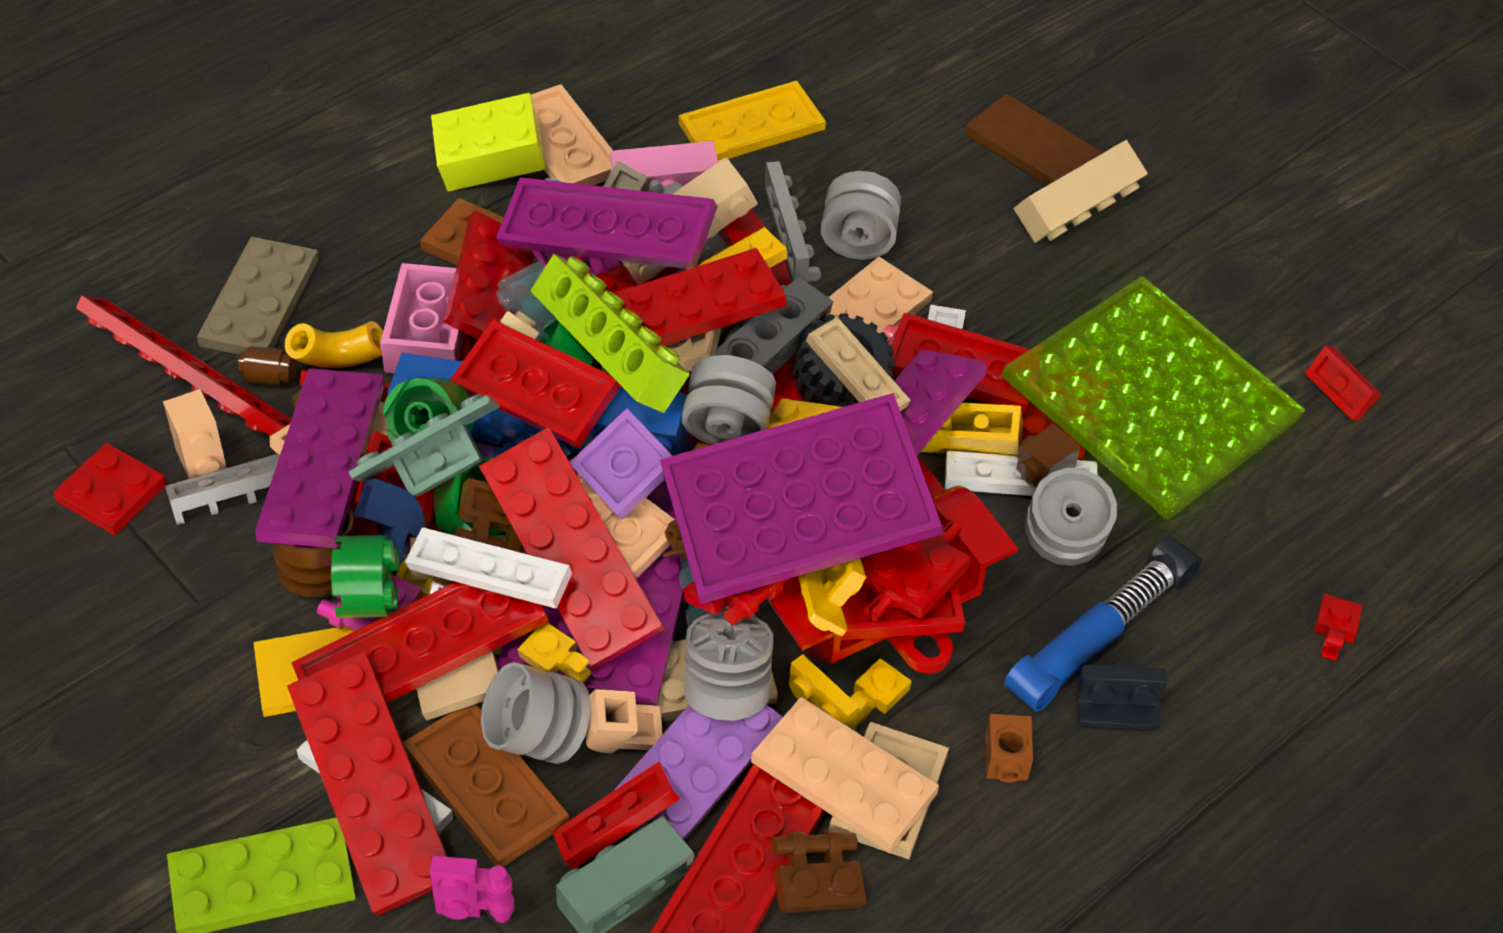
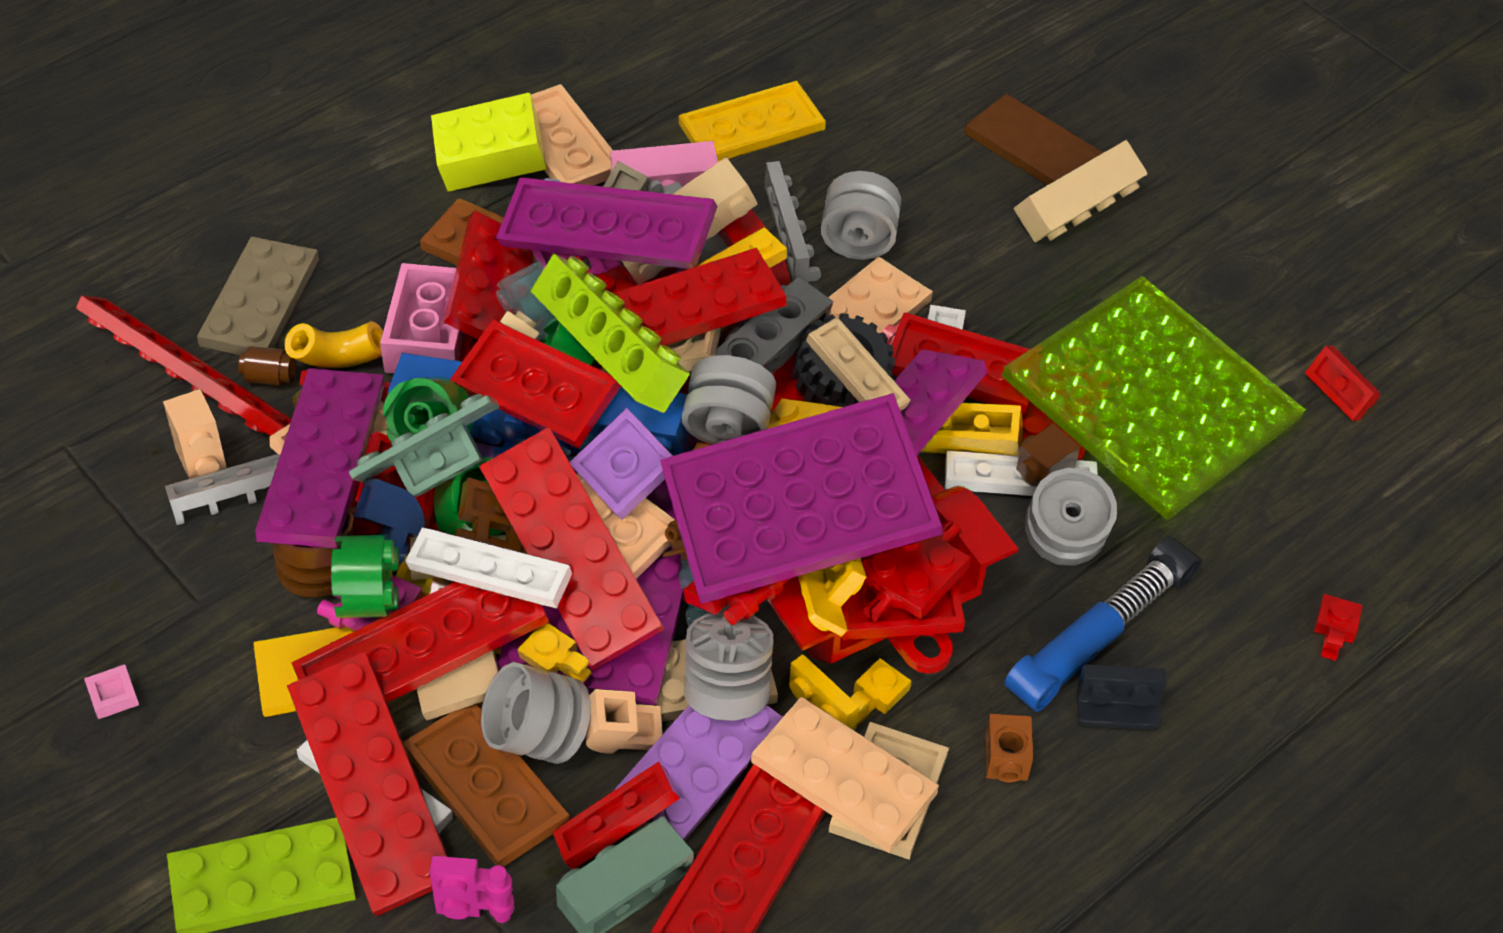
(110, 488): red plate -> none
(111, 691): none -> bright pink plate
(817, 885): reddish brown plate -> none

